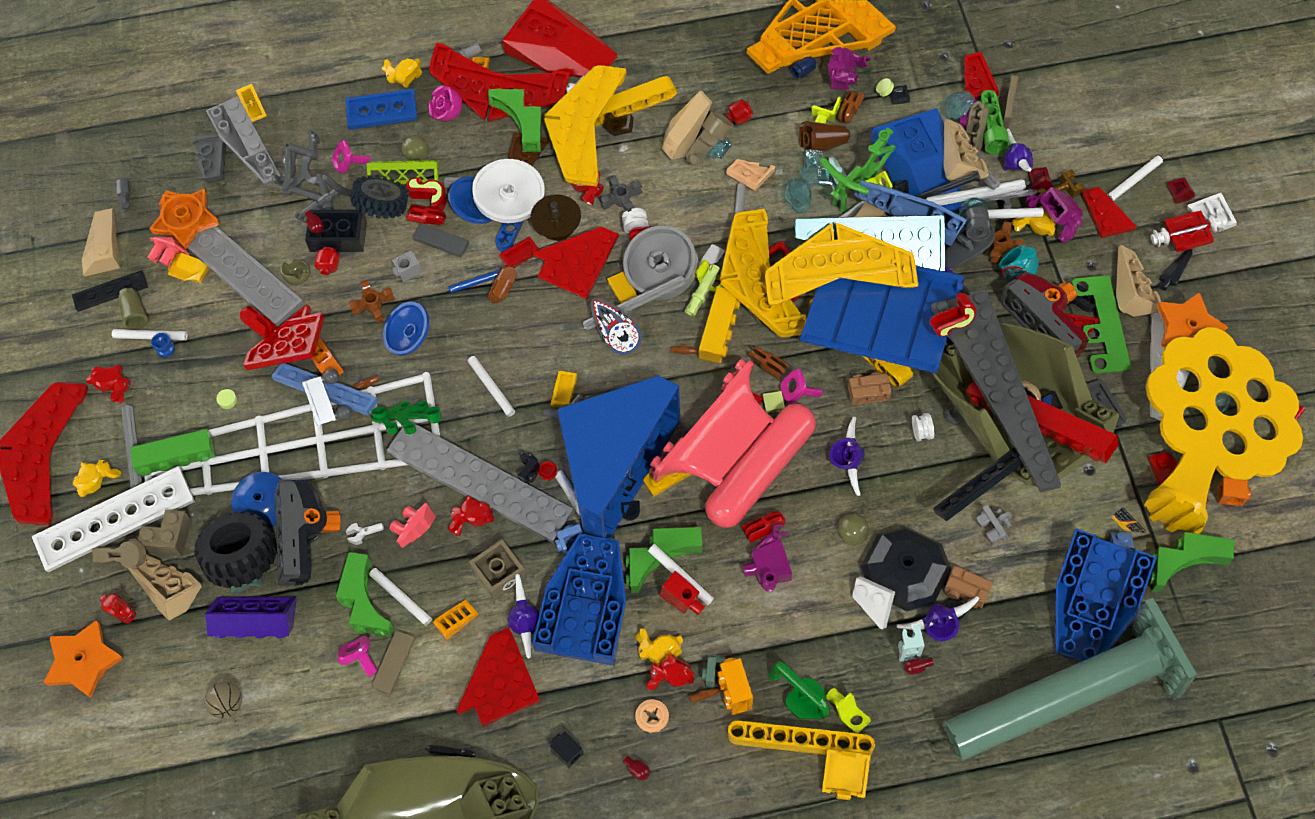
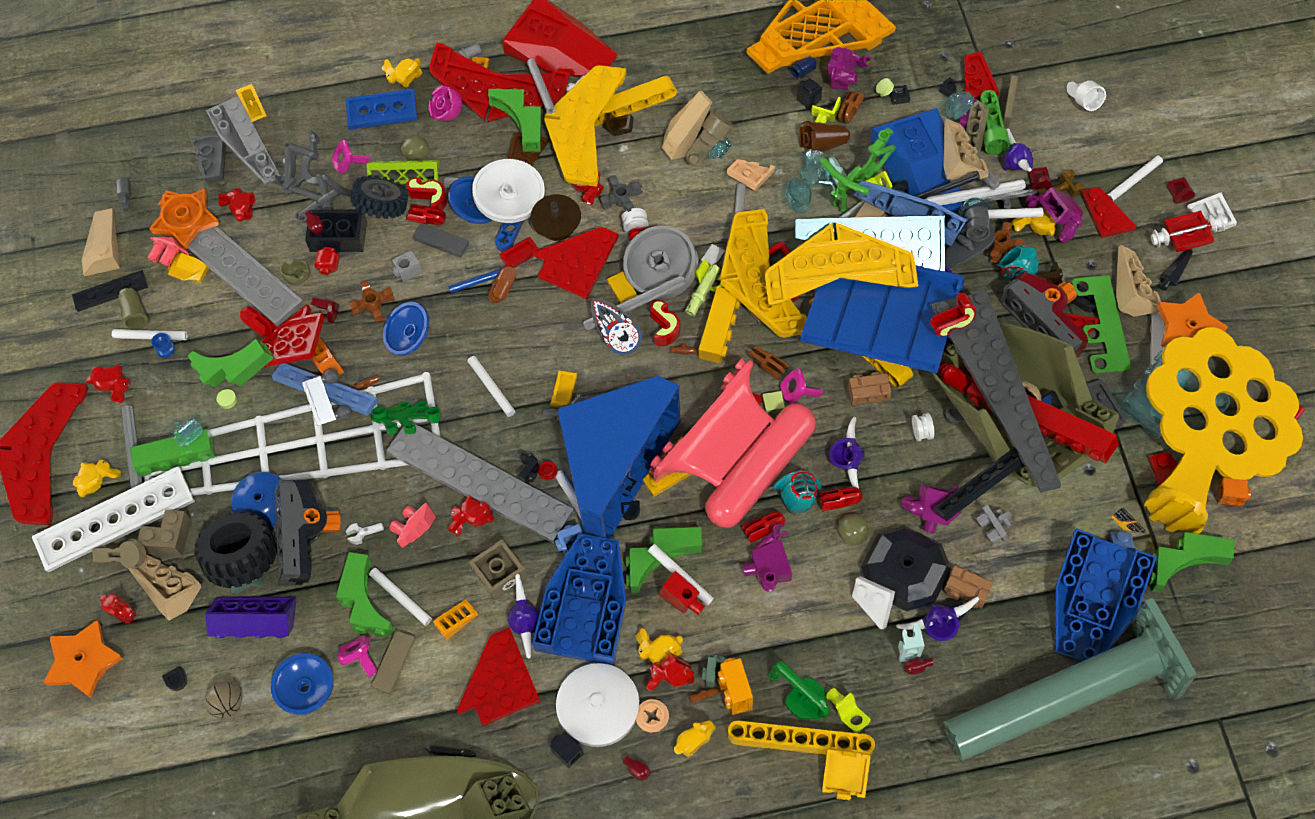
(175, 679): none -> black tile
(186, 431): none -> clear light blue door
(234, 368): none -> bright green arch
(239, 203): none -> red animal
(293, 676): none -> blue dish
(332, 308): none -> dark red tile
(541, 86): none -> light grey piece
(597, 705): none -> white dish
(667, 320): none -> red animal
(693, 738): none -> yellow animal
(739, 112): red head -> none
(801, 496): none -> teal piece
(809, 93): none -> black brick
(839, 498): none -> red arm
(923, 507): none -> magenta torso
(948, 87): none -> black tile
(955, 377): none -> red arm
(1054, 275): none -> dark brown bracket
(1087, 94): none -> white piece
(1138, 405): none -> clear light blue arch

